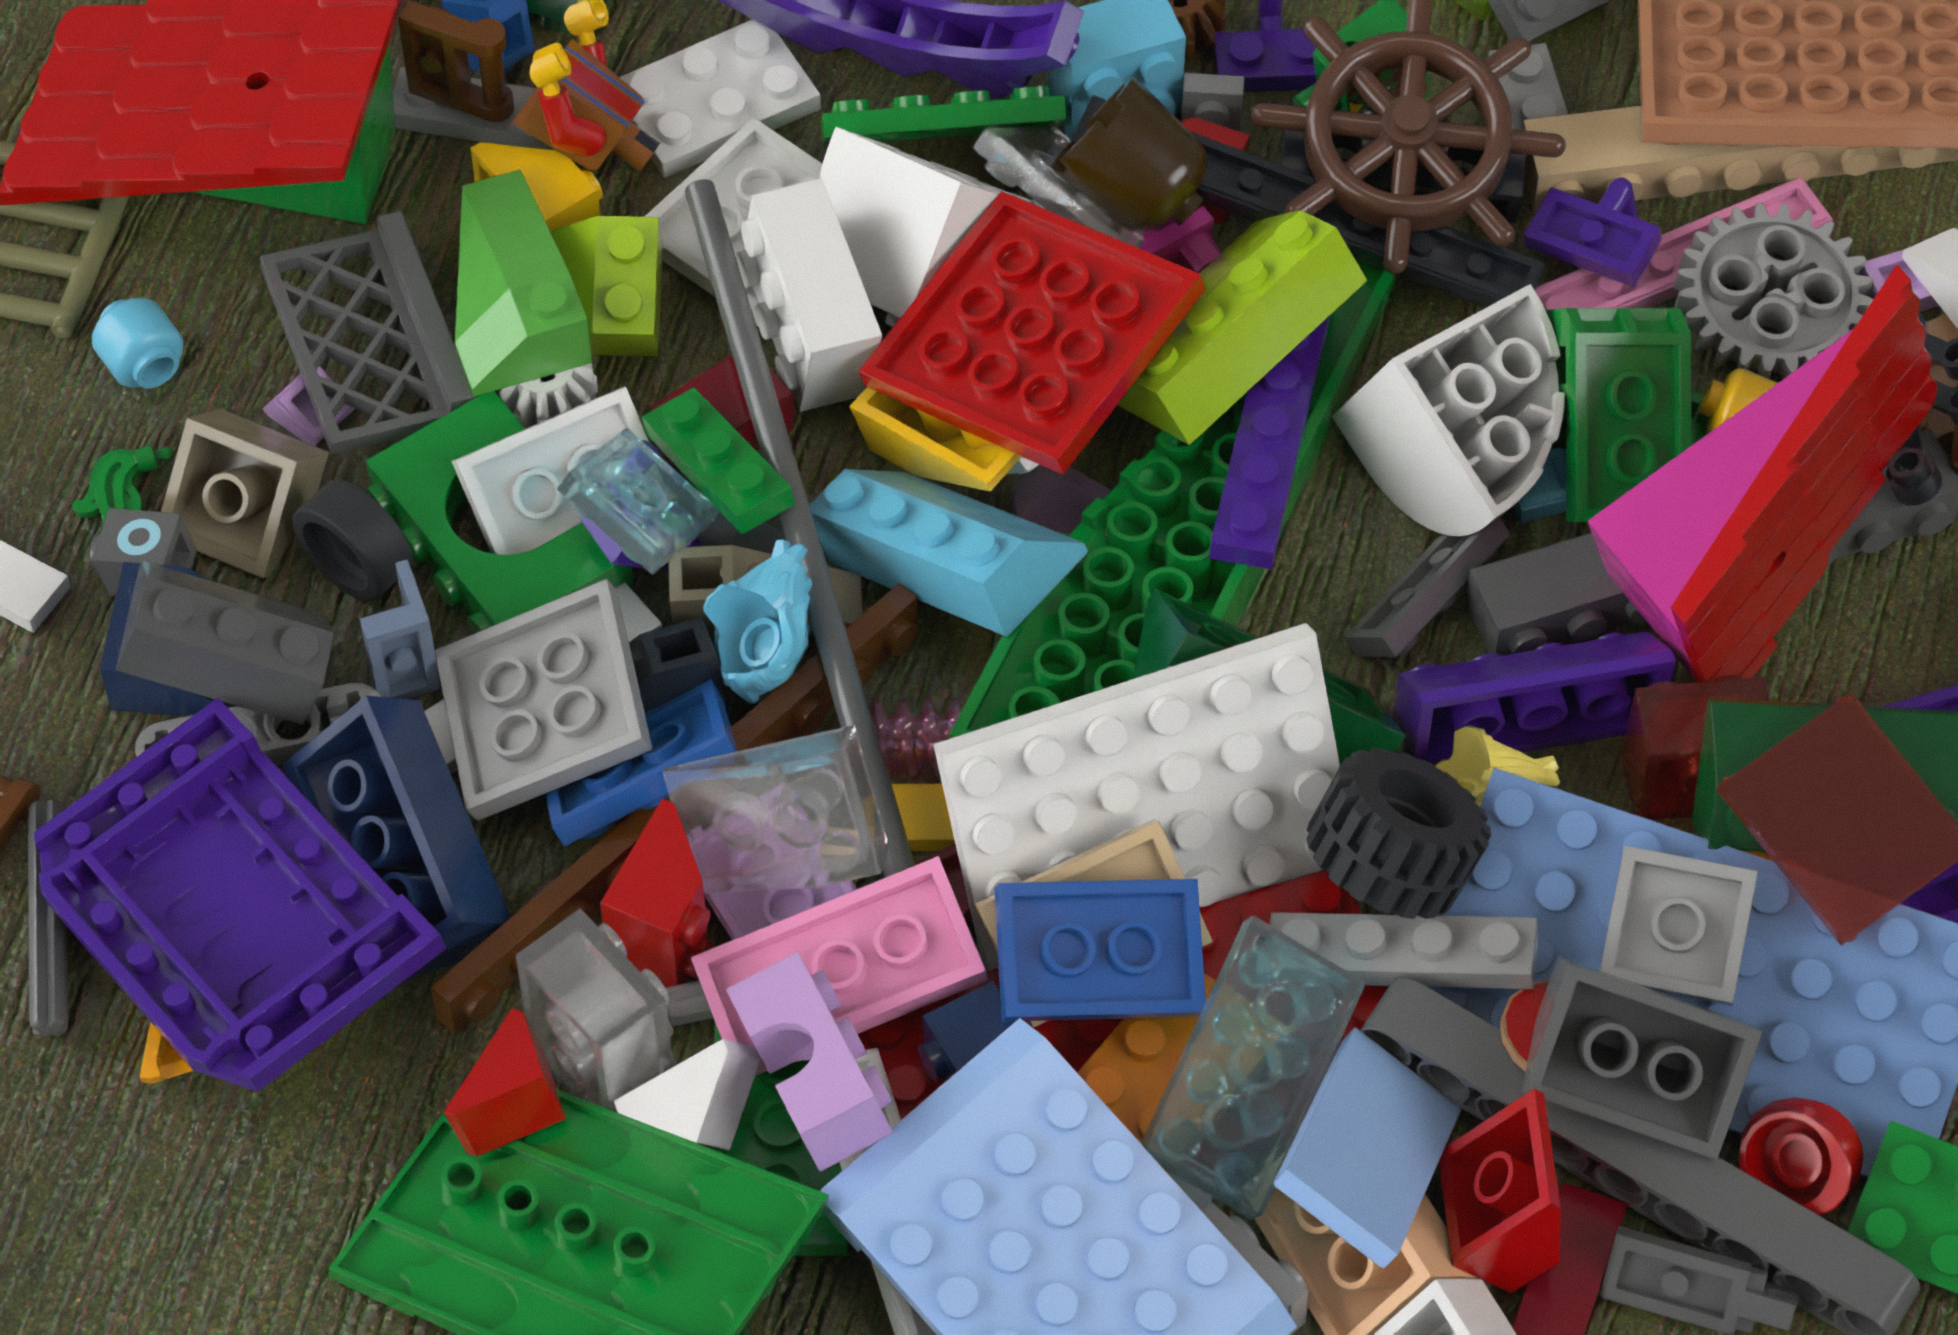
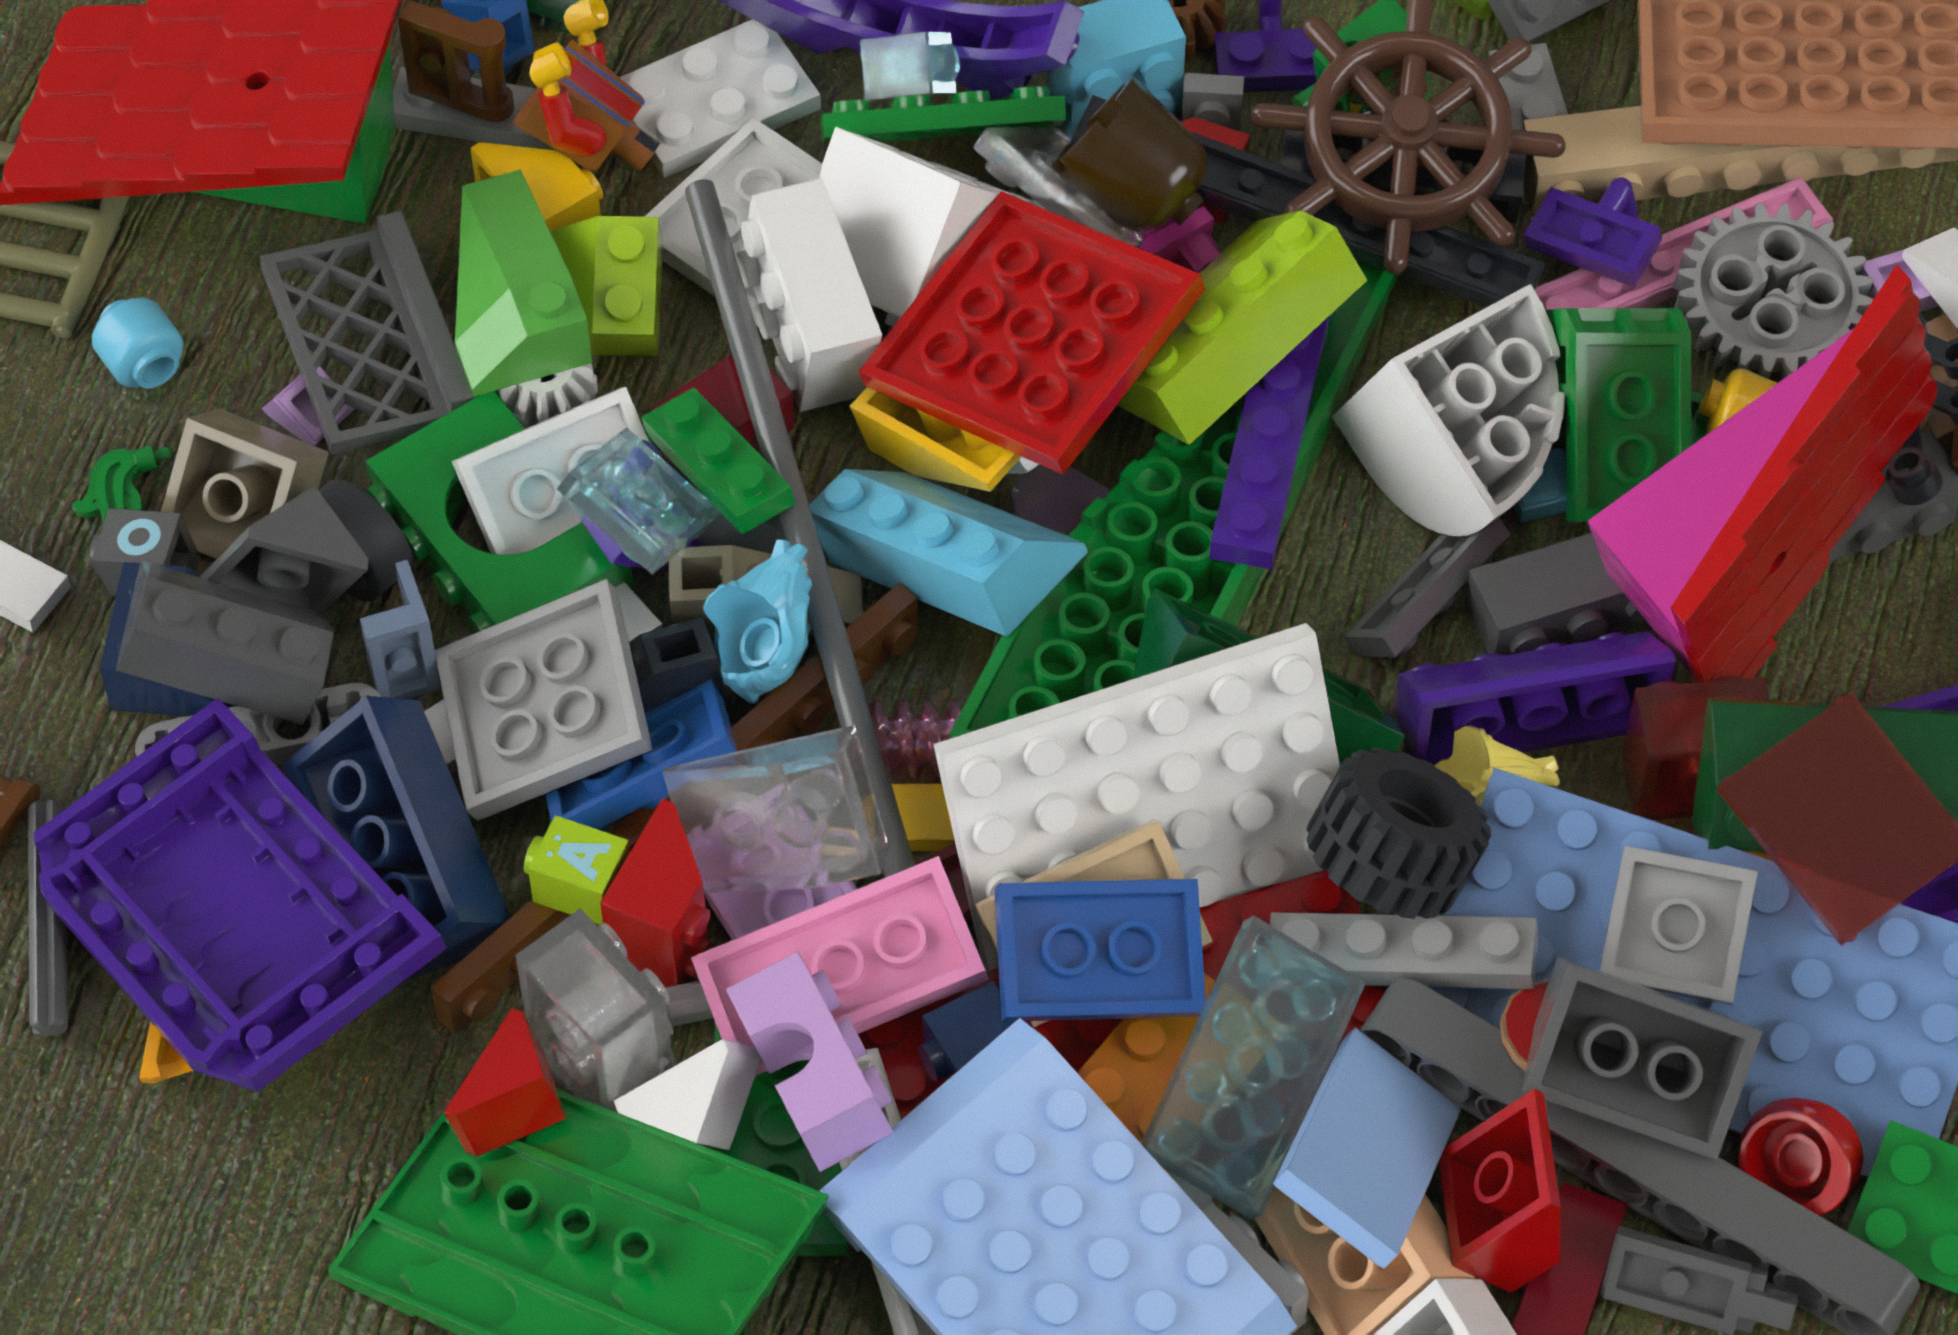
(293, 556): none -> dark grey slope
(574, 867): none -> lime brick
(909, 65): none -> clear light blue brick

